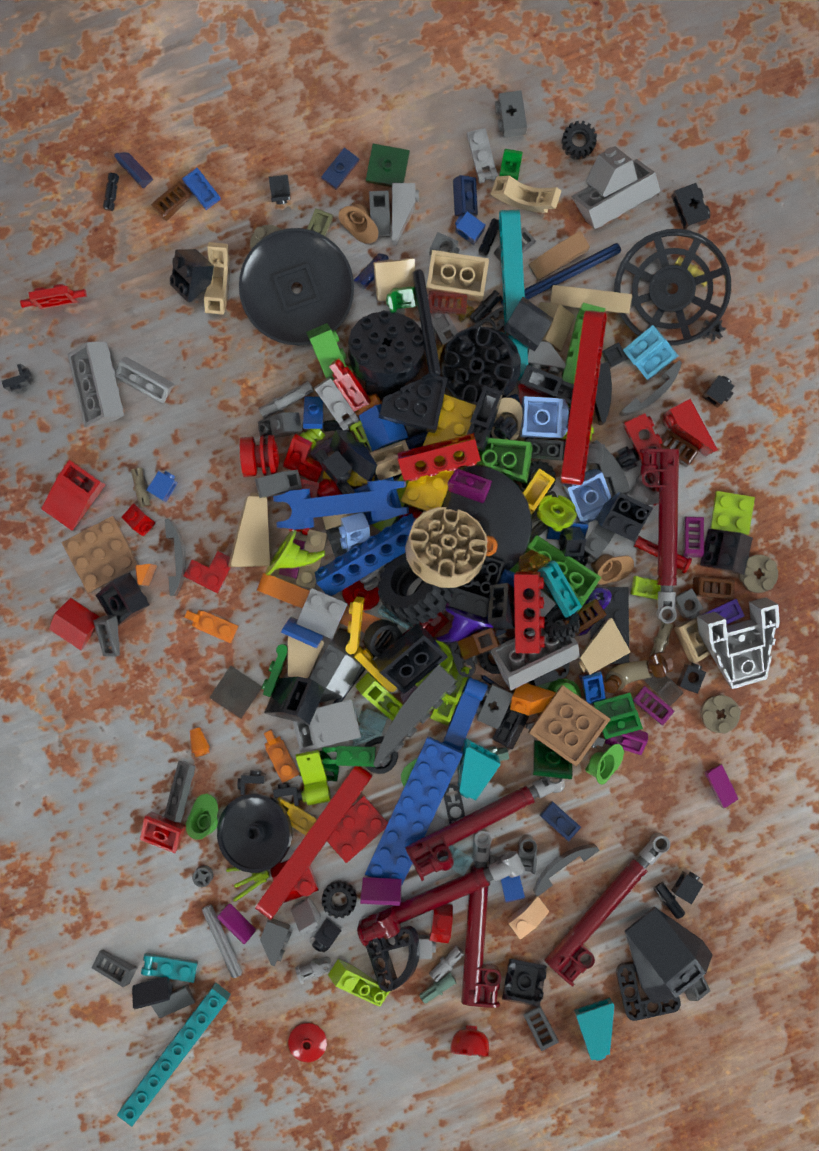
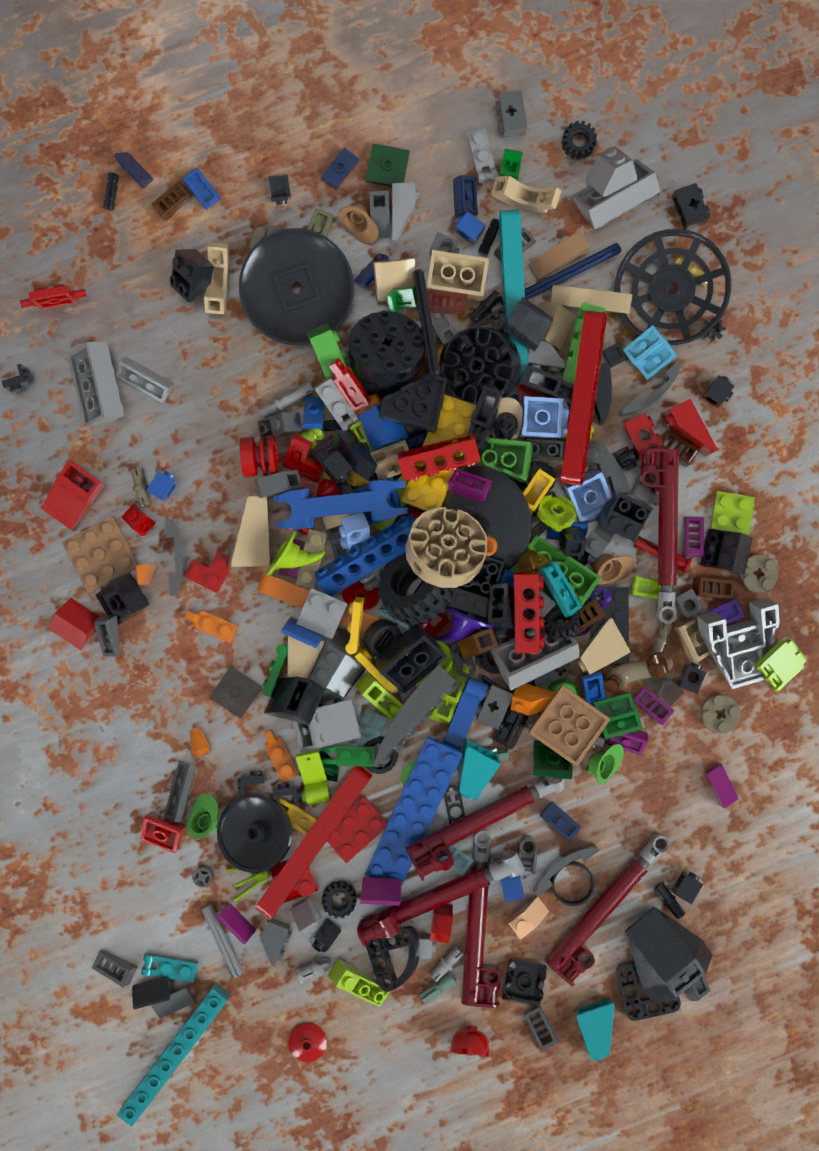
(586, 898): none -> black tyre
(781, 663): none -> plate

